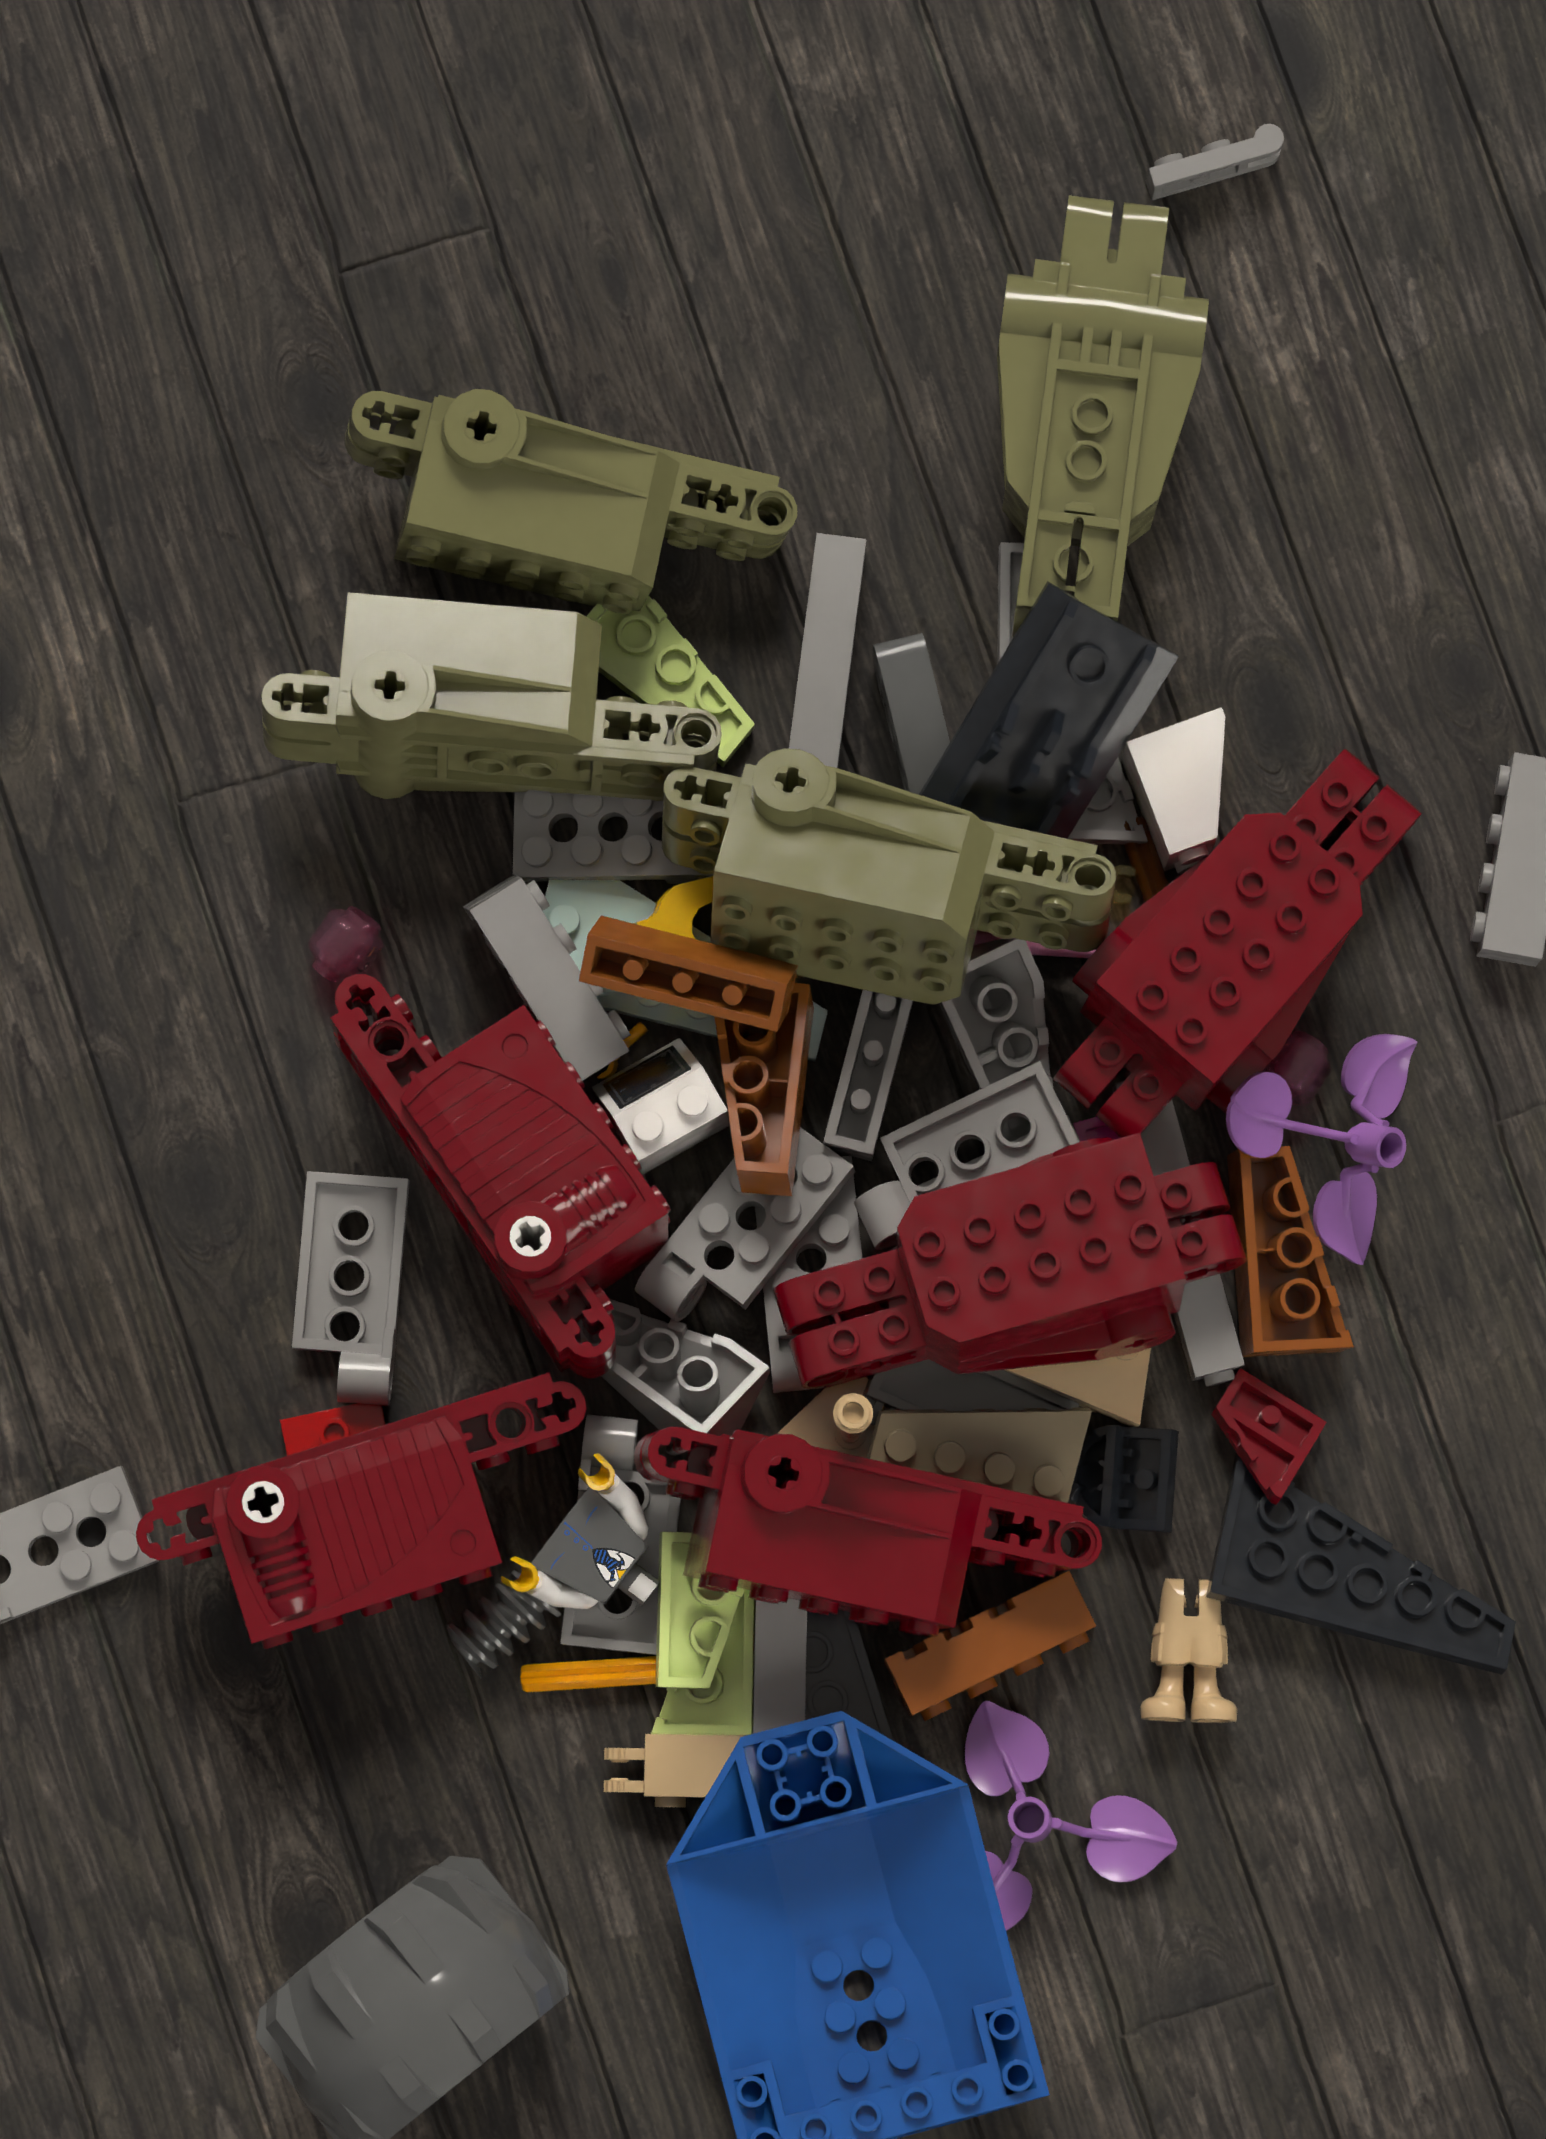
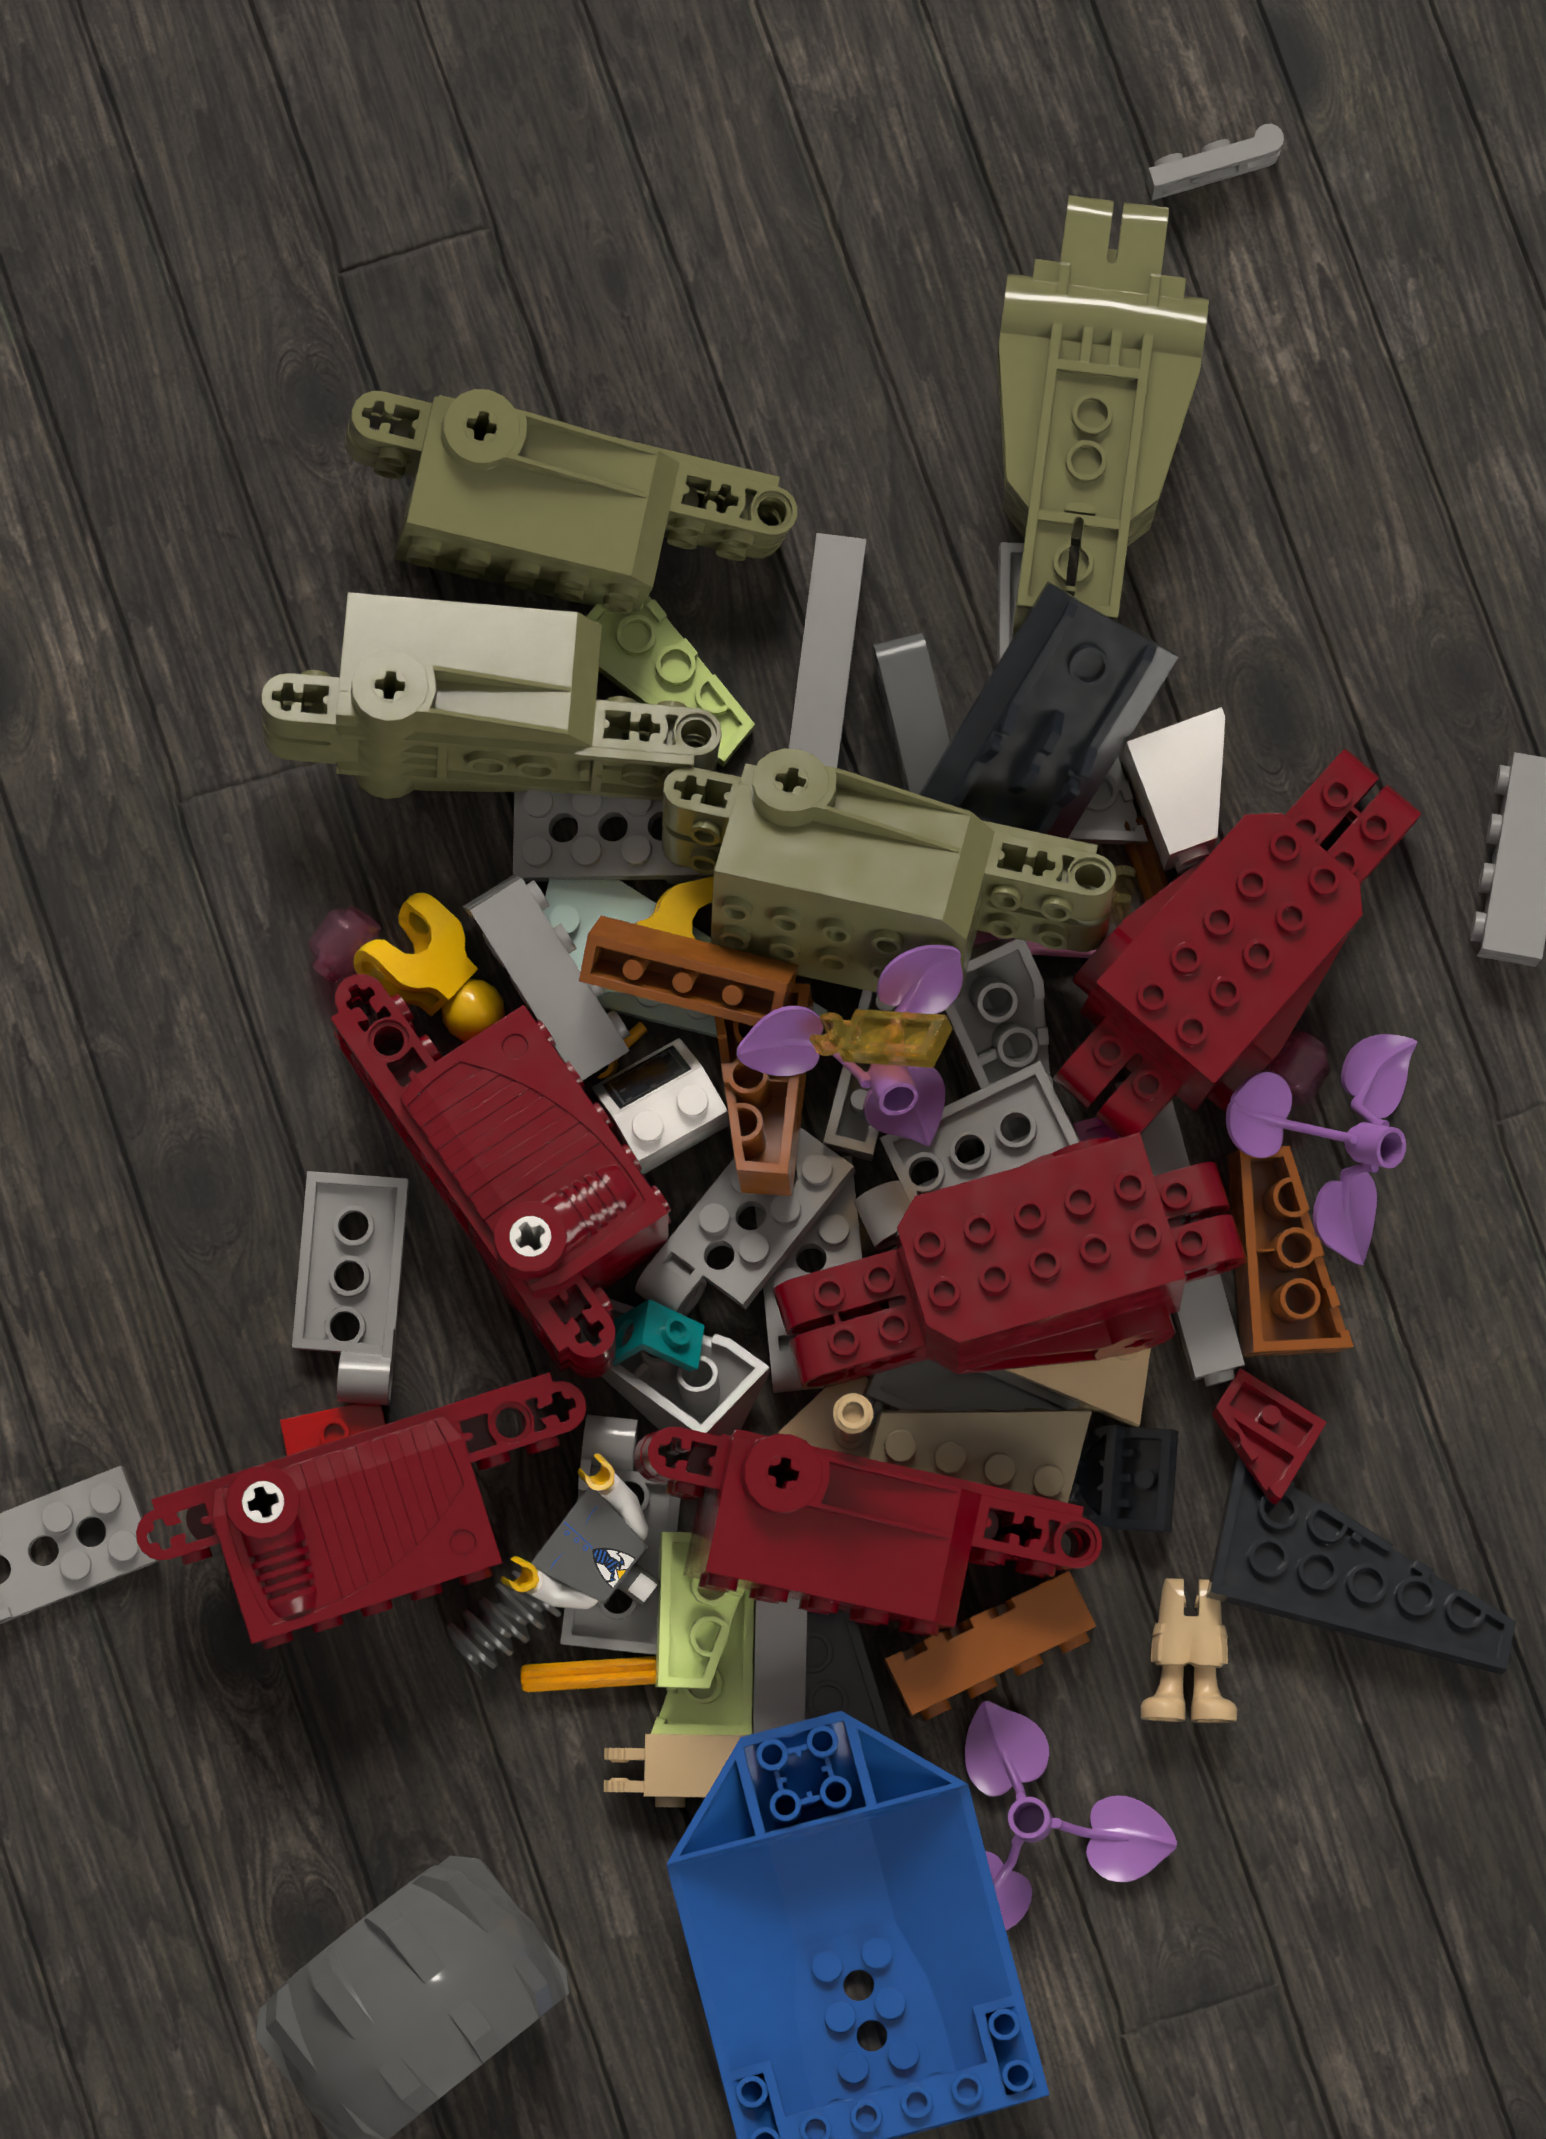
(436, 971): none -> yellow piece
(660, 1334): none -> teal bracket
(884, 1037): none -> clear yellow plate
(901, 1098): none -> medium lavender plant

